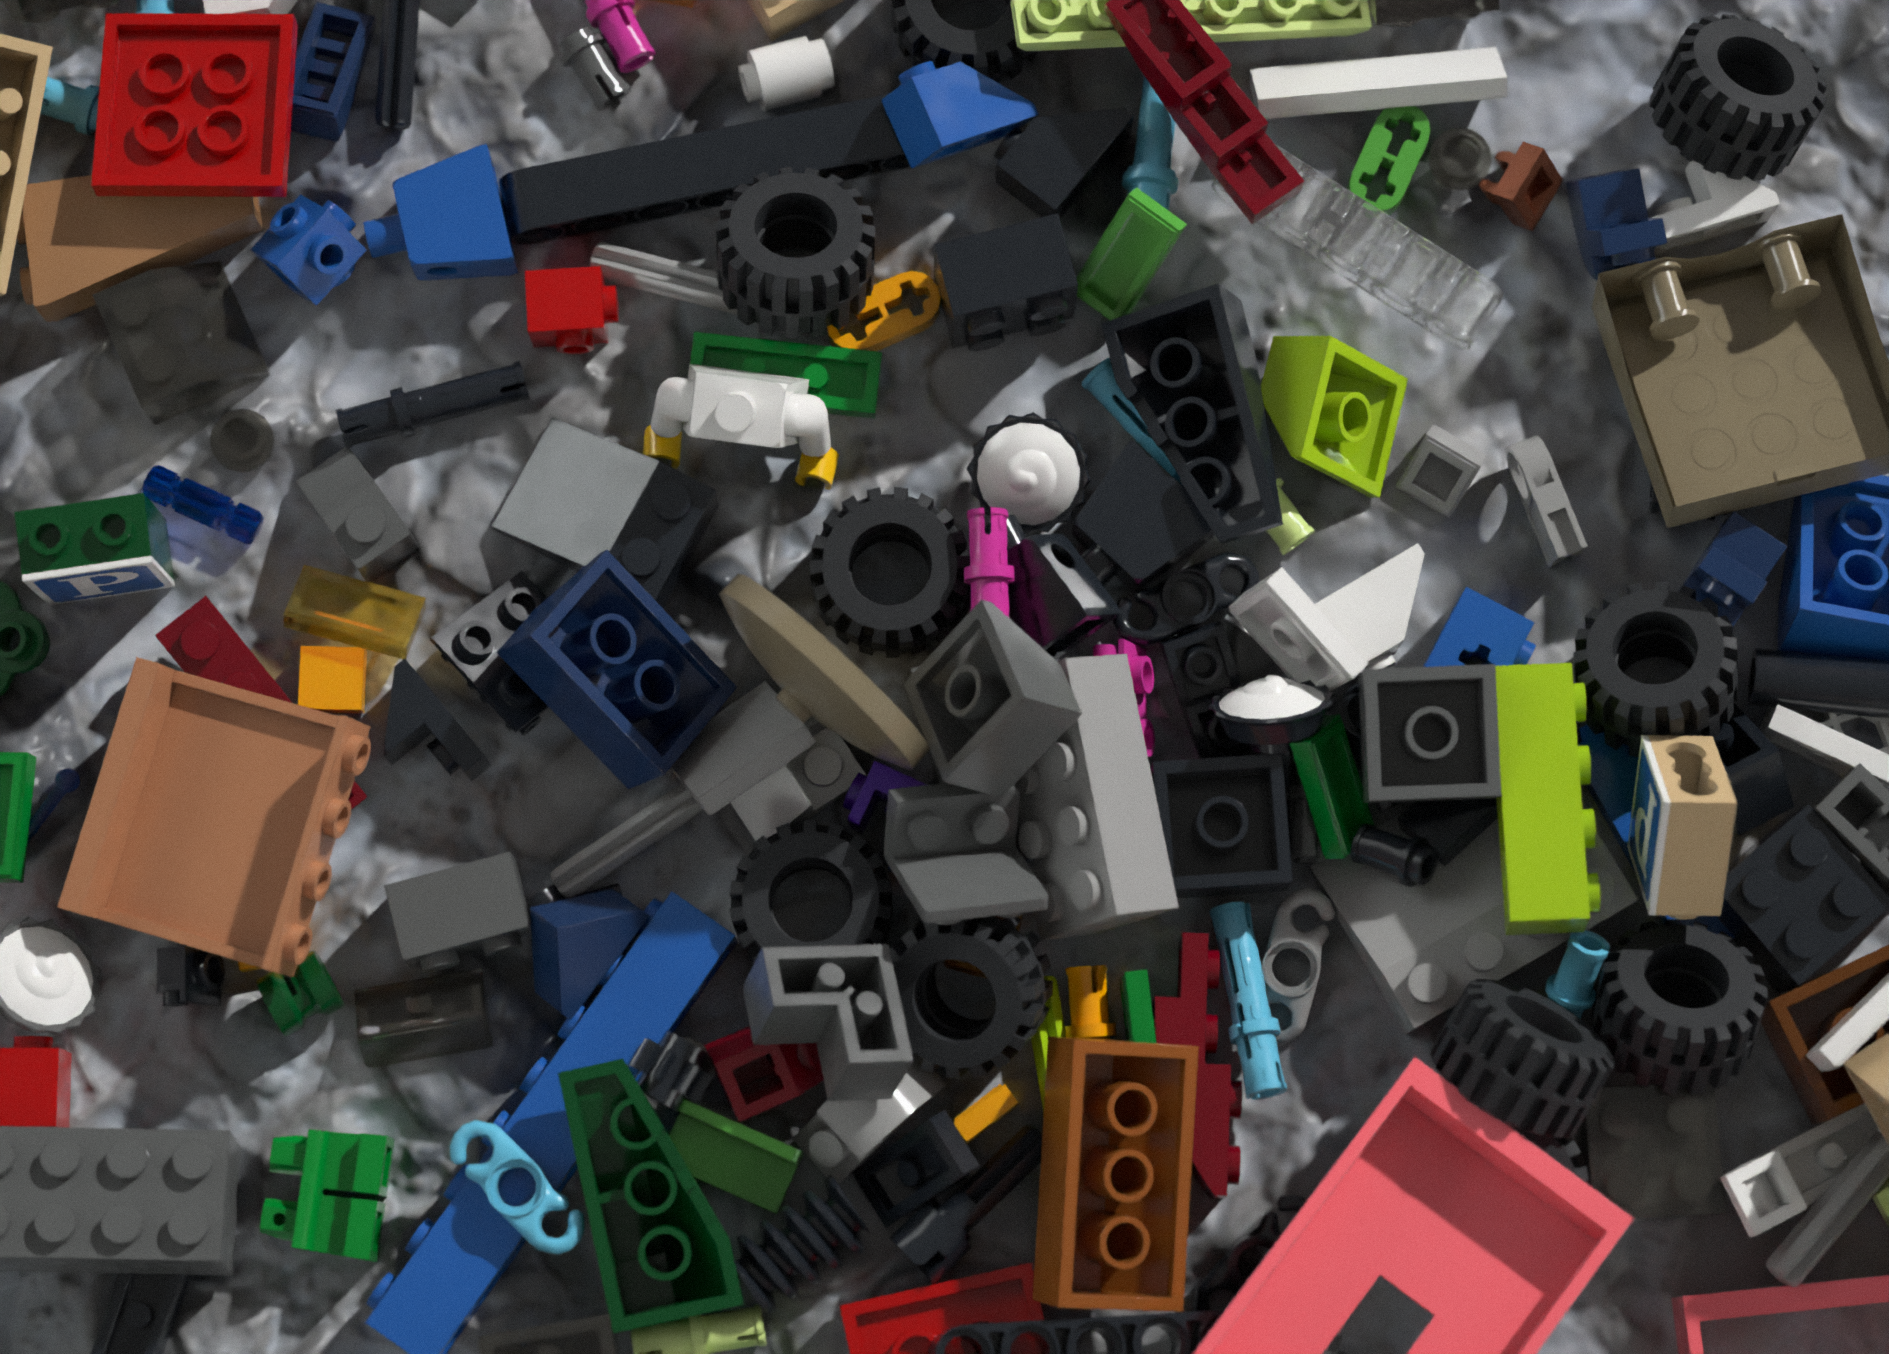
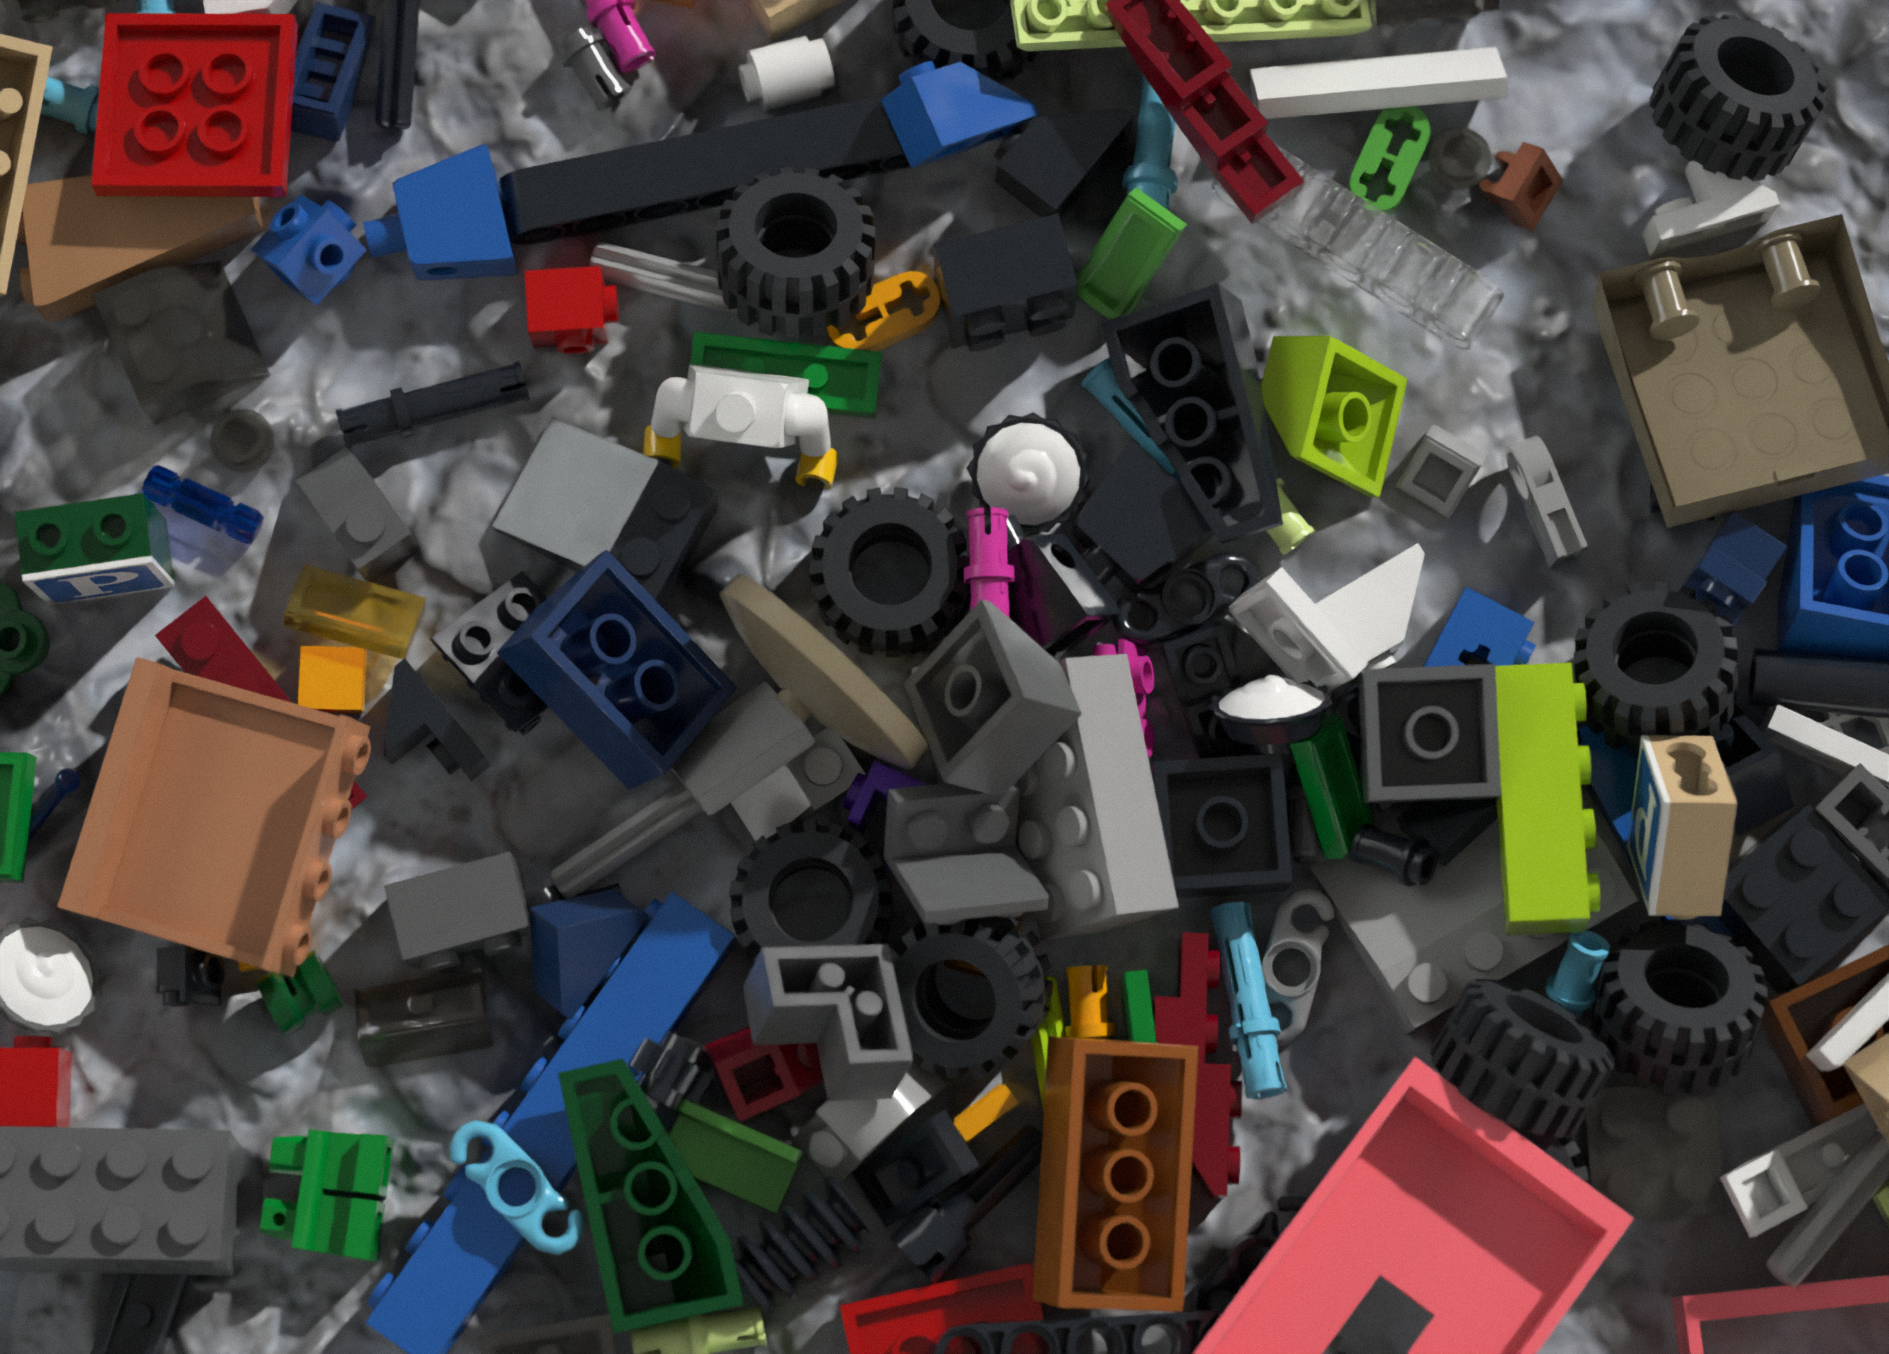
(1613, 221): dark blue brick -> none

